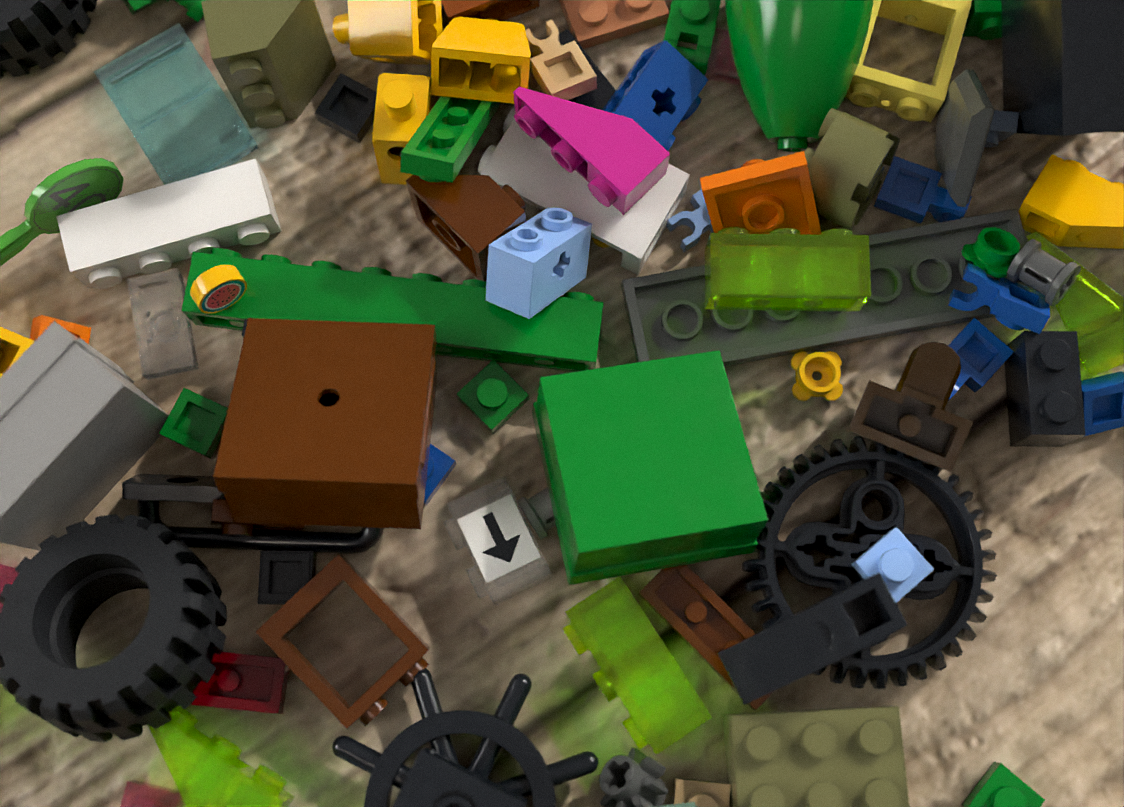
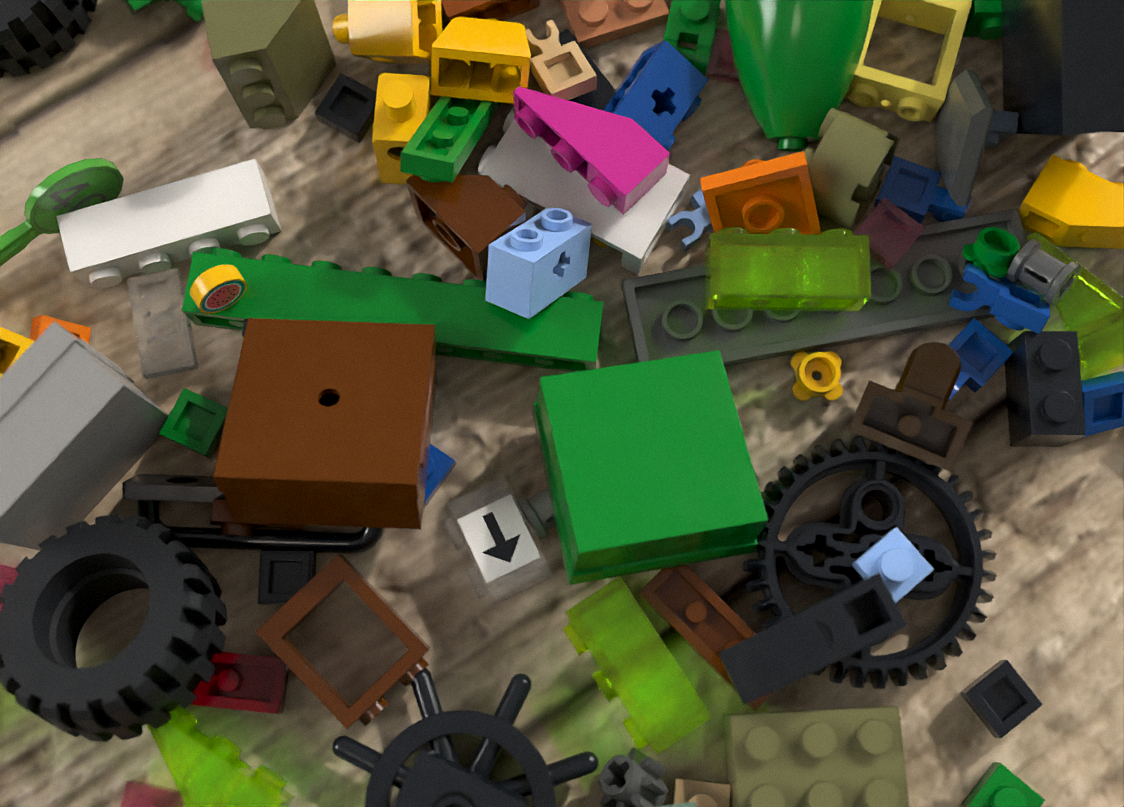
(175, 107): clear light blue piece -> none
(493, 396): green plate -> none
(889, 233): none -> clear pink tile
(1001, 698): none -> black plate

